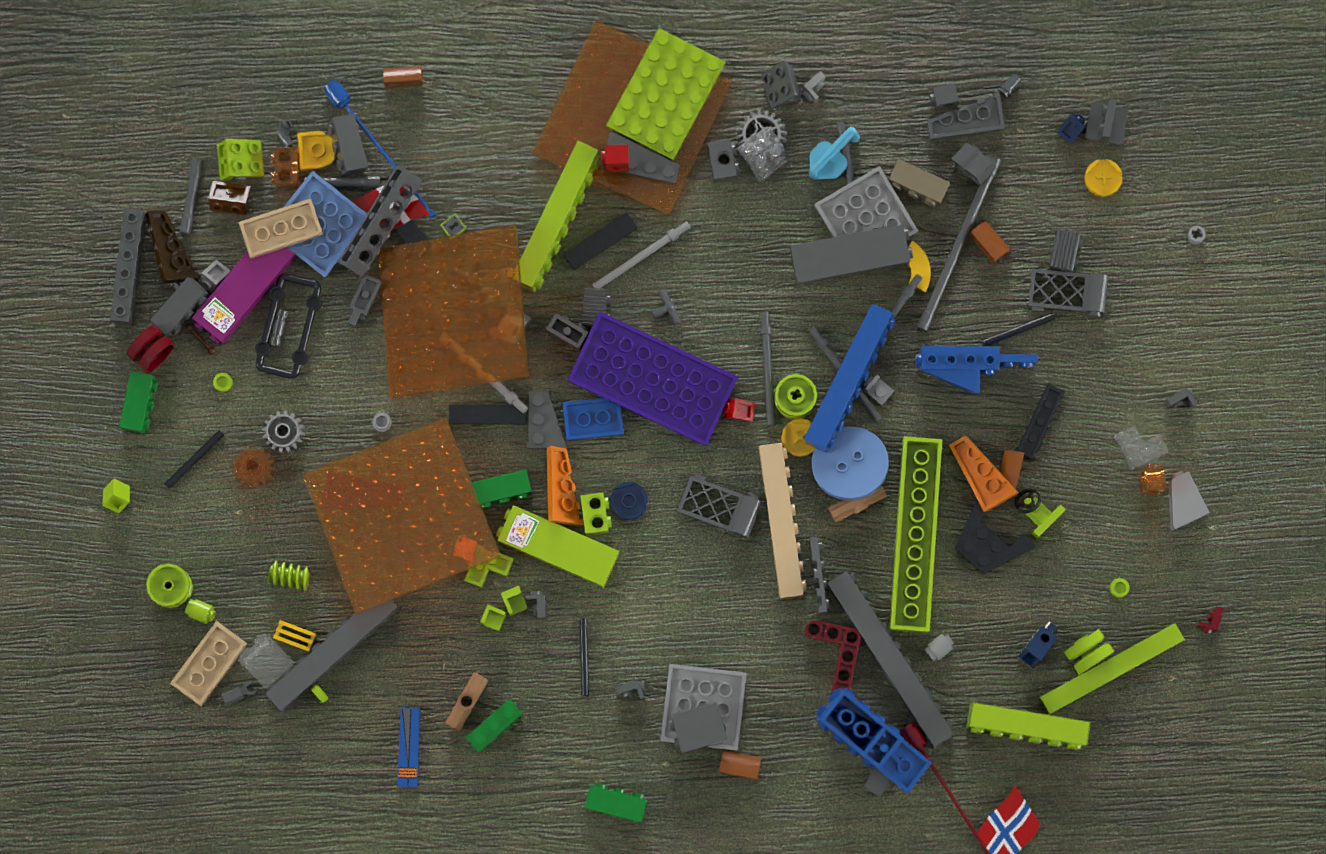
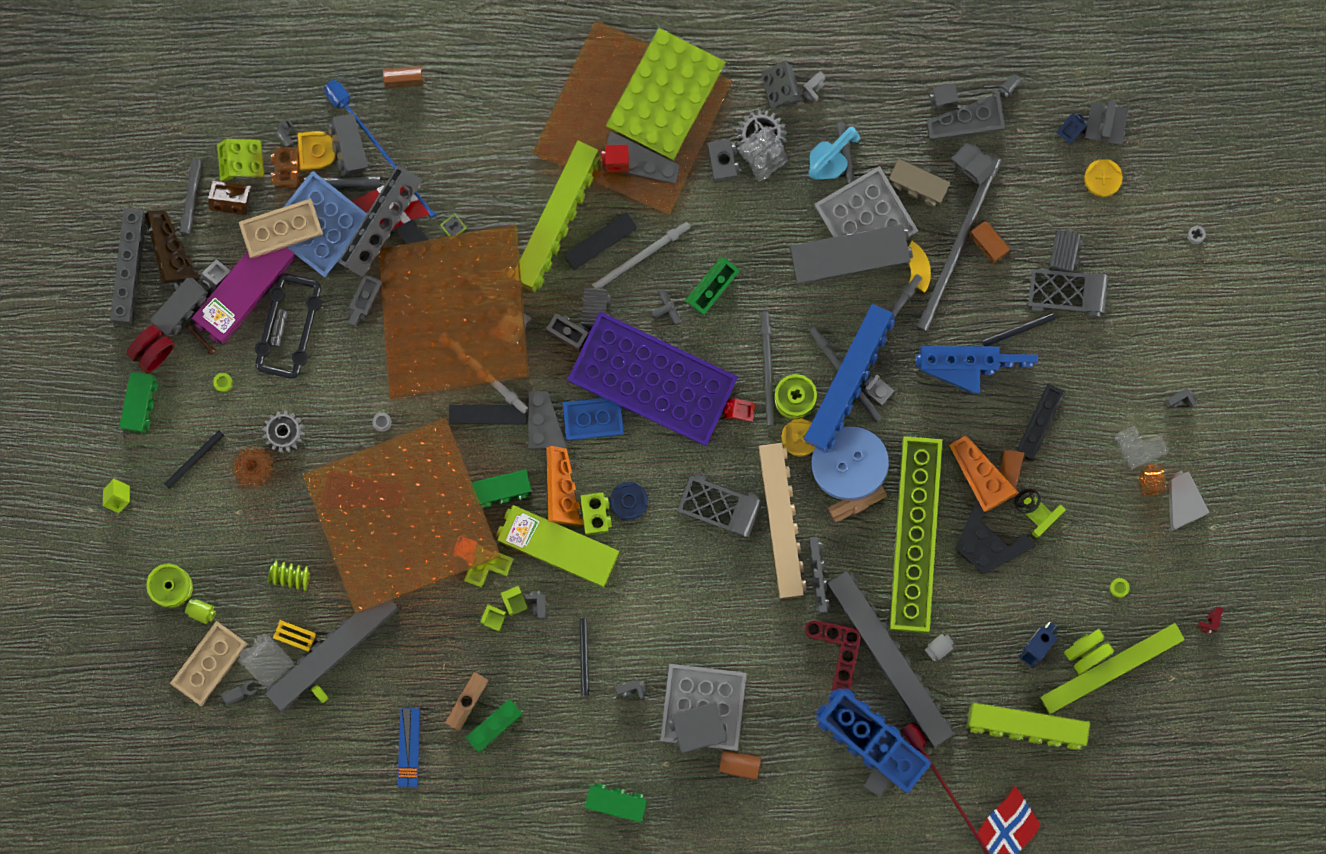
(712, 285): none -> green brick

